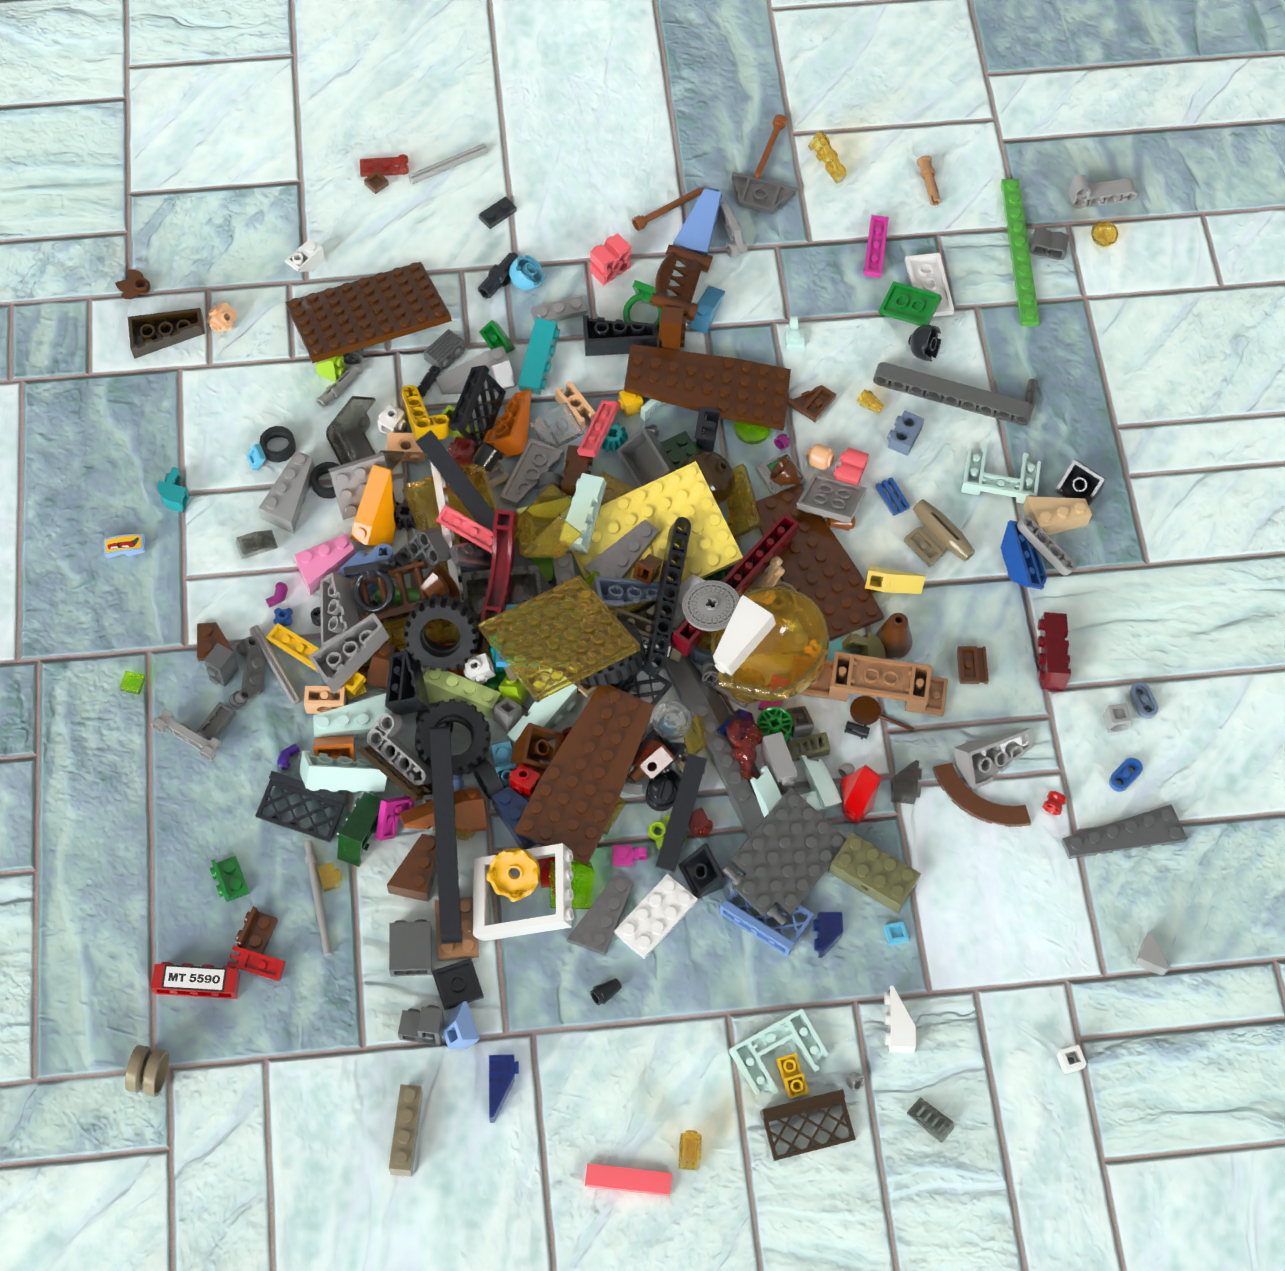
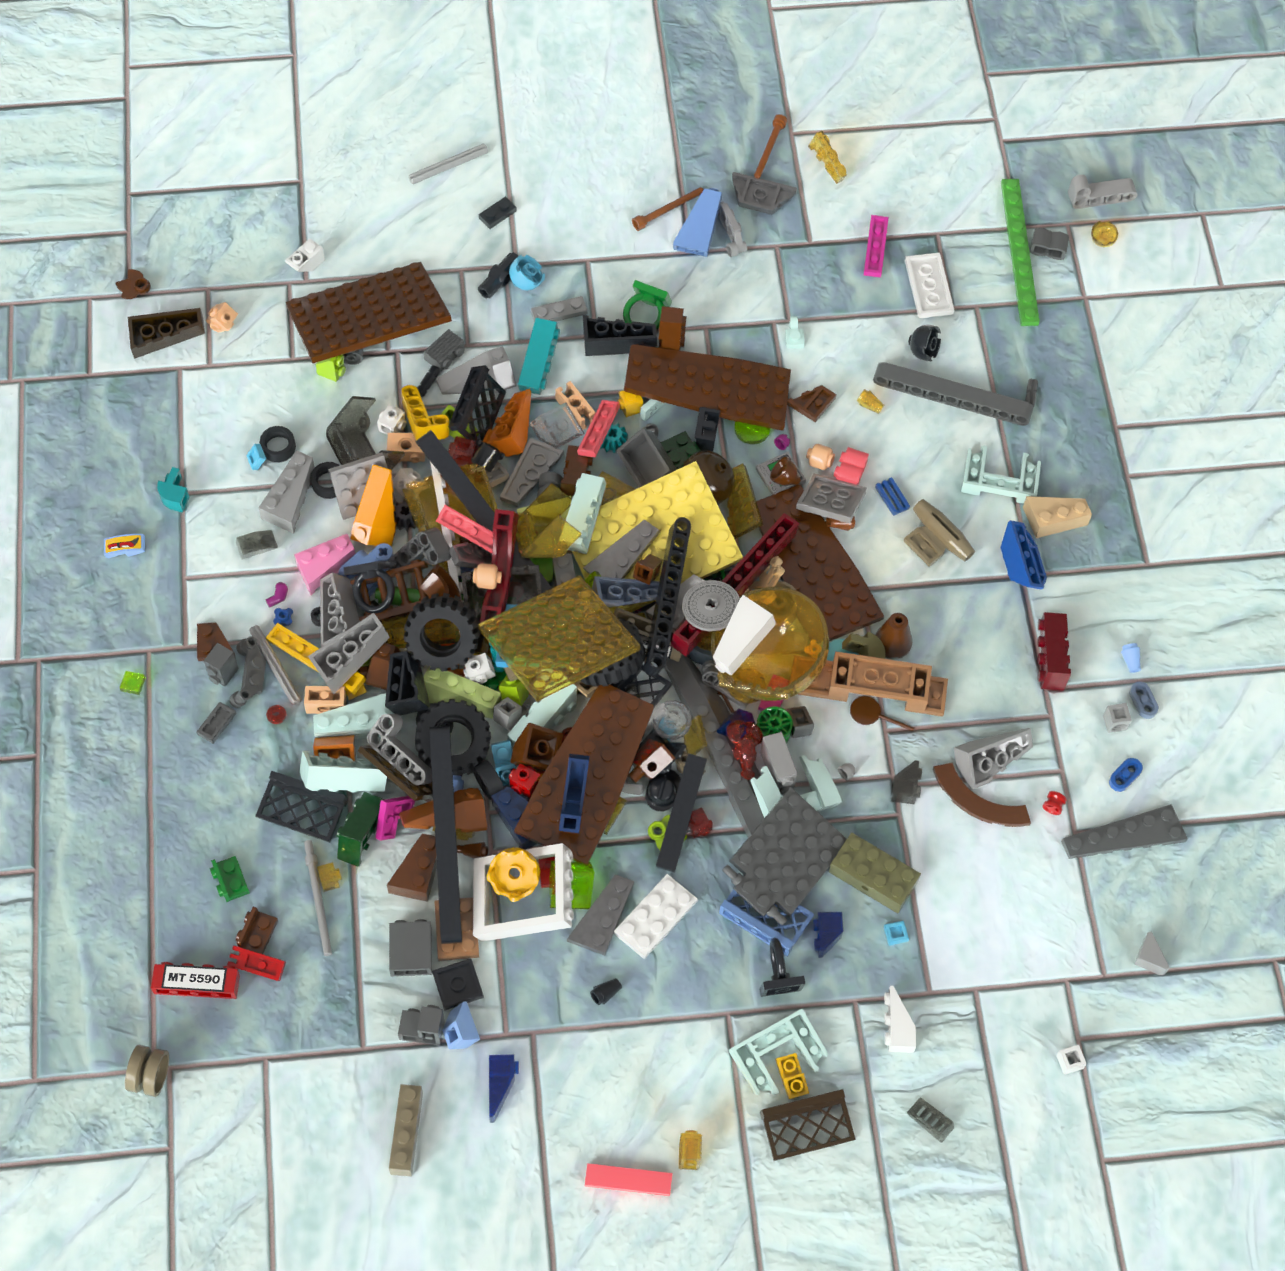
(206, 748): light grey plate -> none
(276, 719): none -> clear red plate
(284, 756): dark purple arm -> none
(333, 390): light grey pin -> none
(376, 182): reddish brown plate -> none
(384, 166): clear red plate -> none
(403, 477): none -> white brick
(473, 850): none -> reddish brown cone
(486, 576): none -> light nougat head
(496, 337): green slope -> none
(574, 793): none -> dark blue arch
(610, 259): coral brick -> none
(624, 855): dark pink plate -> none
(688, 281): reddish brown piece -> none
(702, 872): black slope -> none
(707, 309): dark azure slope -> none
(781, 981): none -> black tile
(817, 752): olive slope -> none
(855, 1081): light grey hinge -> none
(857, 730): black pin -> none
(859, 793): red wedge -> none
(893, 580): light yellow slope -> none
(907, 433): sand blue brick -> none
(910, 304): green plate -> none
(928, 173): medium nougat pin -> none
(972, 665): reddish brown plate -> none
(1060, 560): light grey beam -> none
(1080, 482): black slope -> none
(1131, 655): none -> light blue cone

